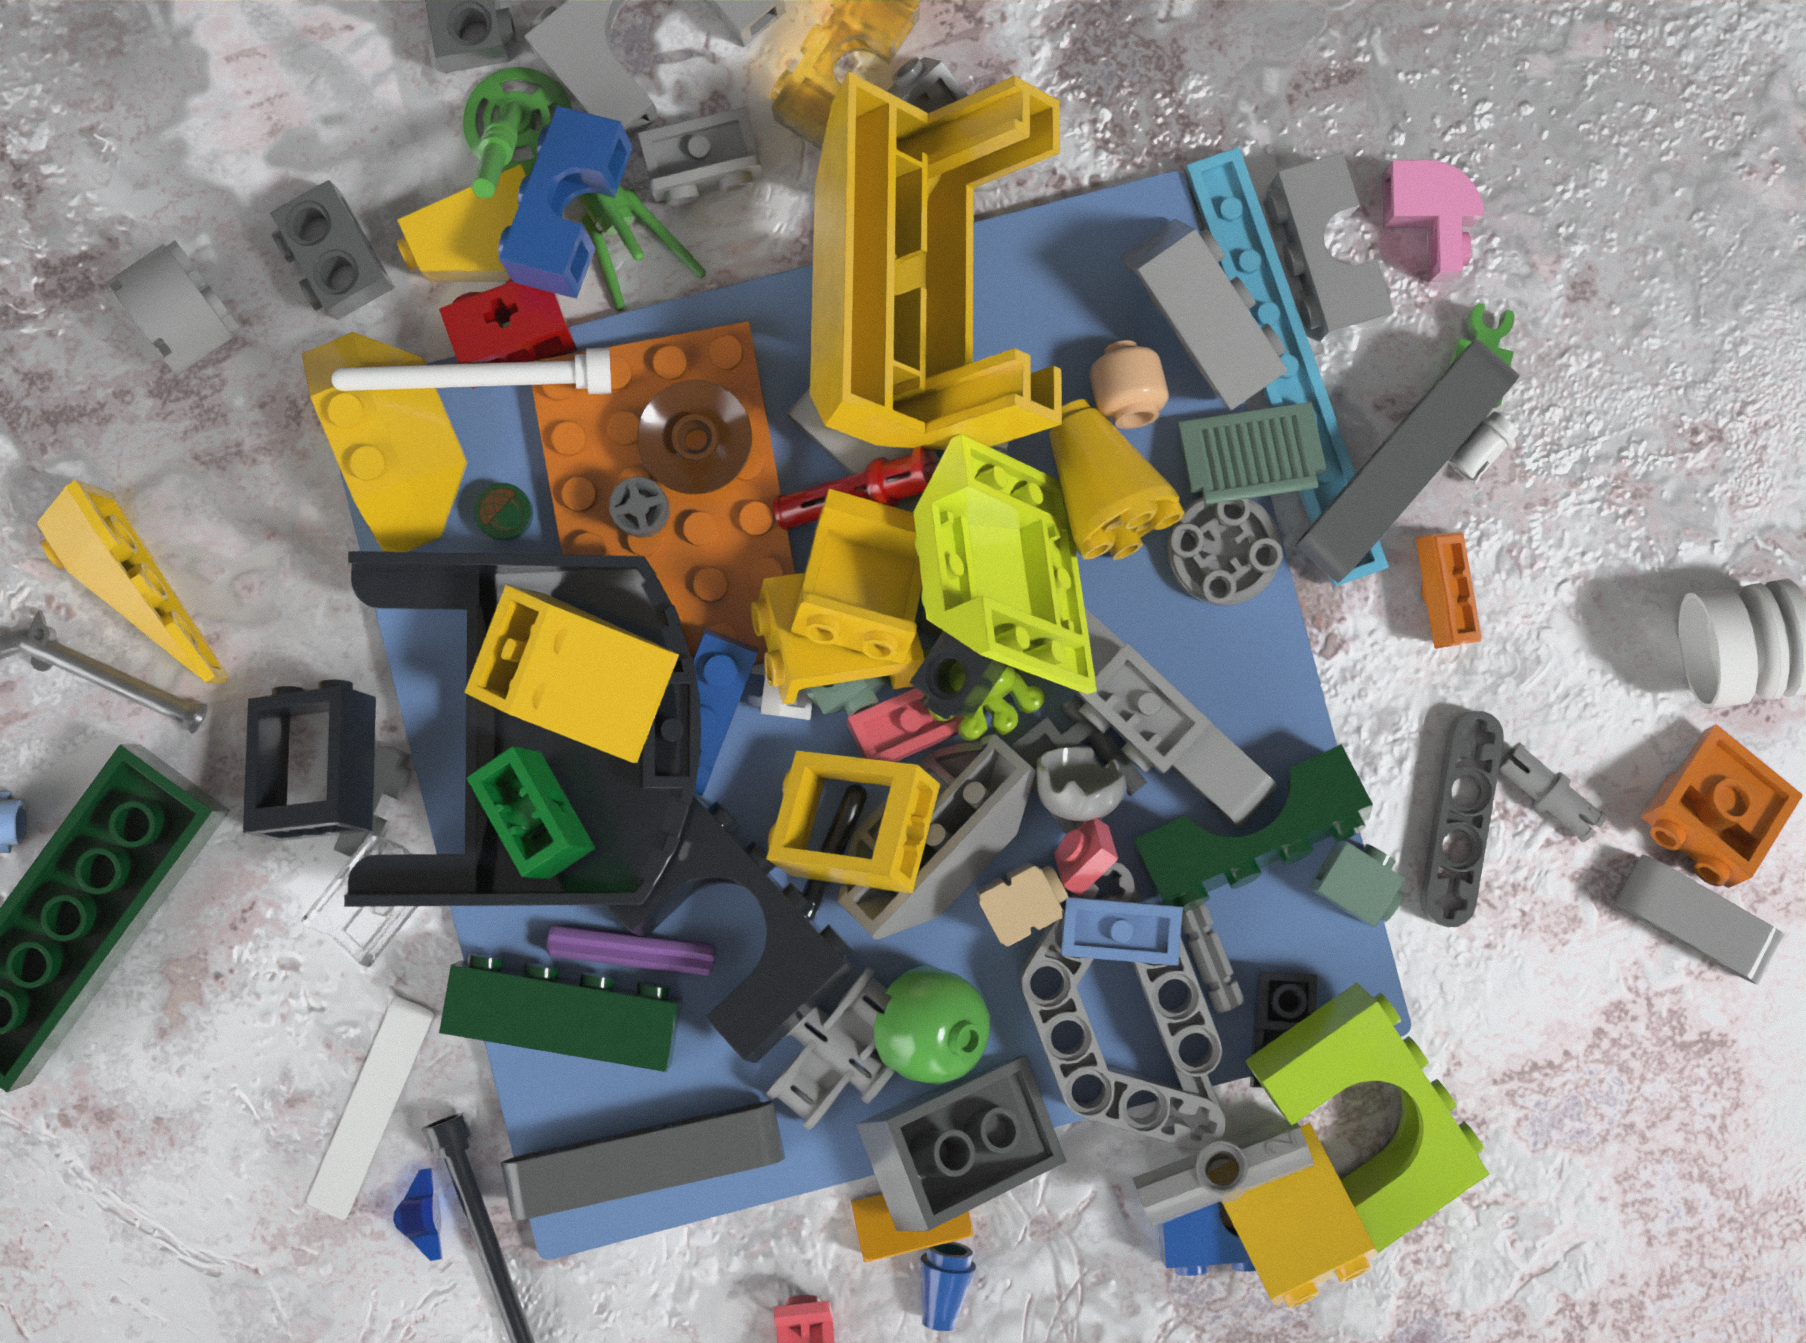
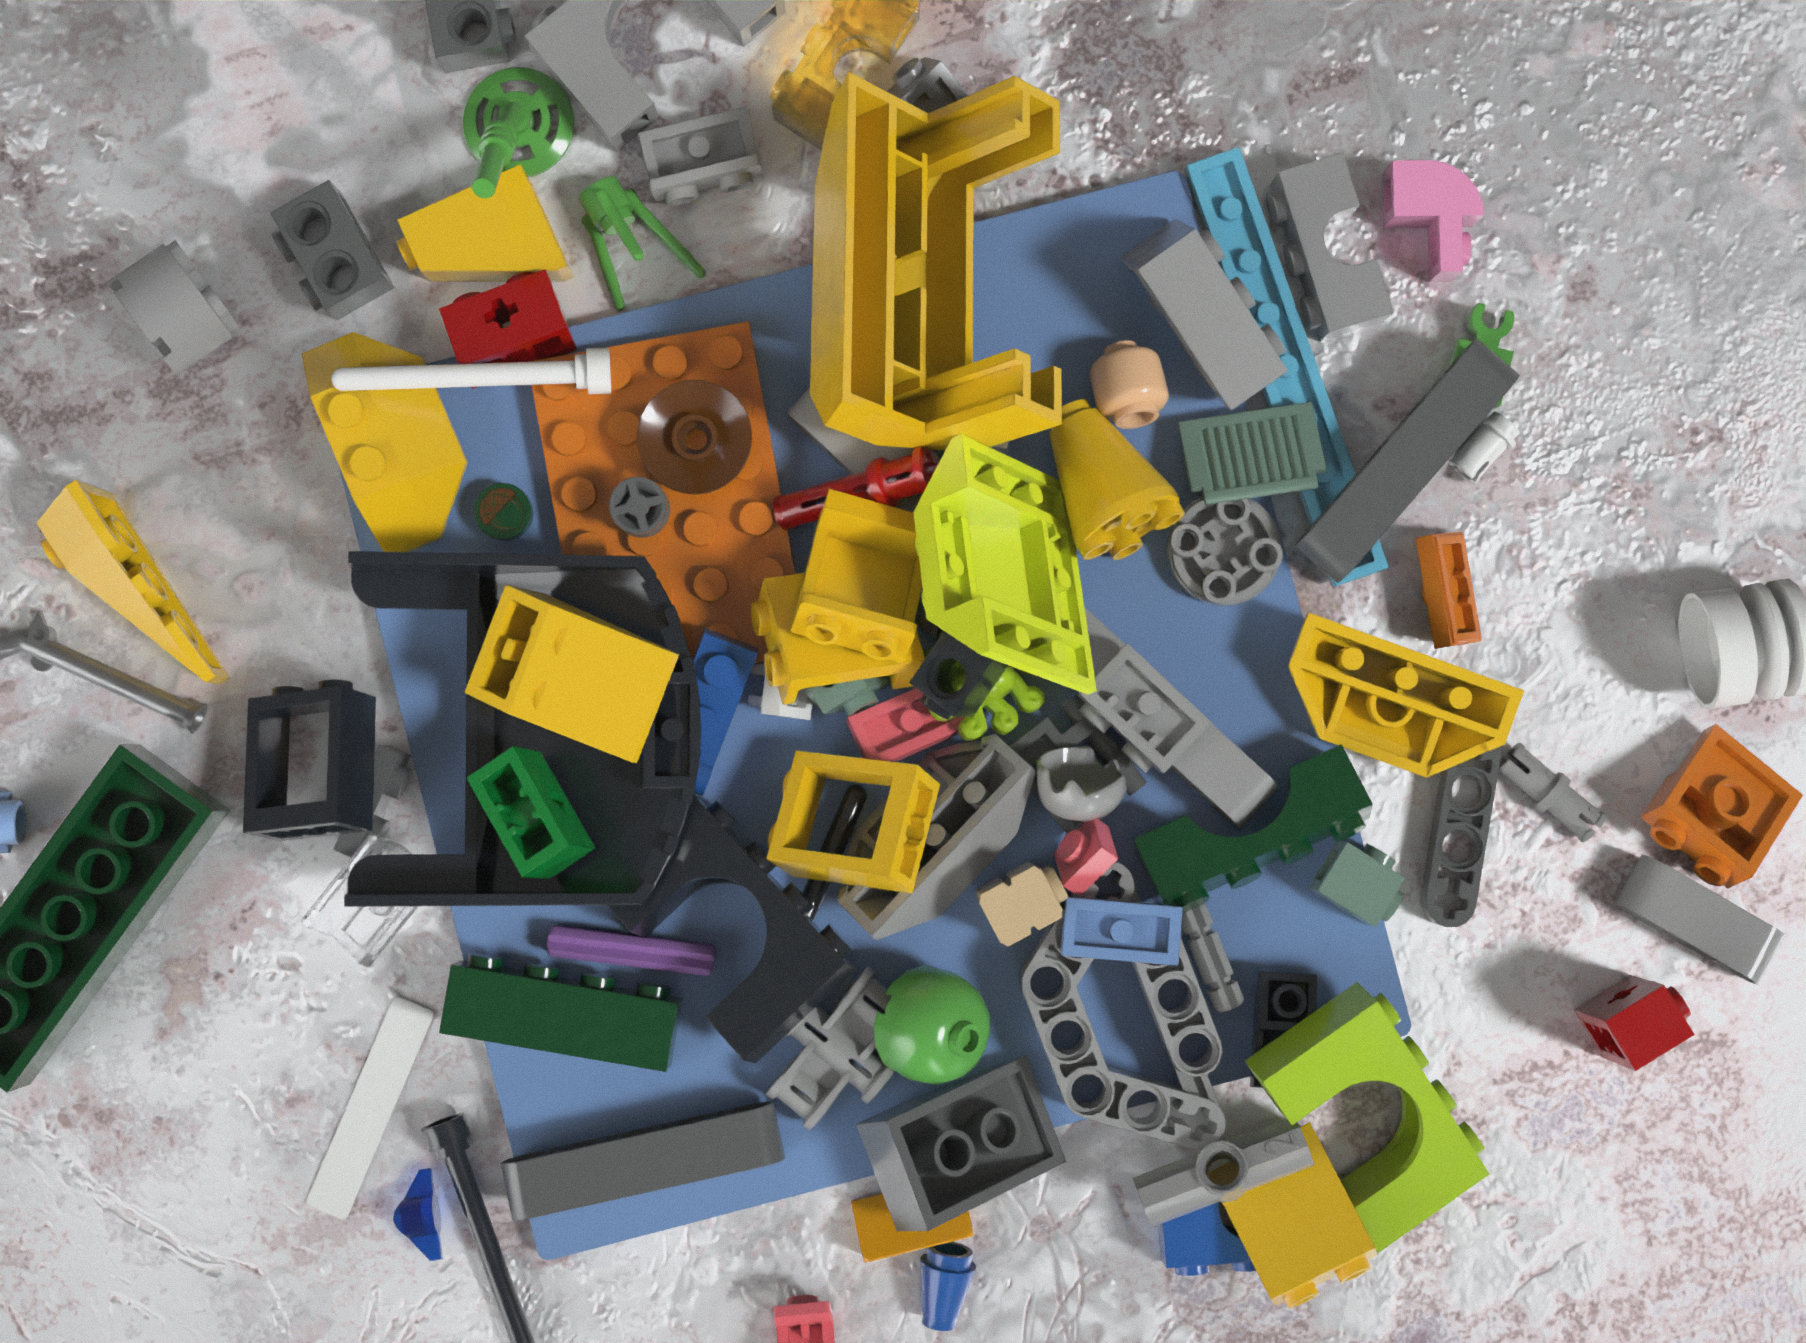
(574, 158): blue arch -> none
(1397, 699): none -> yellow wedge
(1636, 1021): none -> red brick

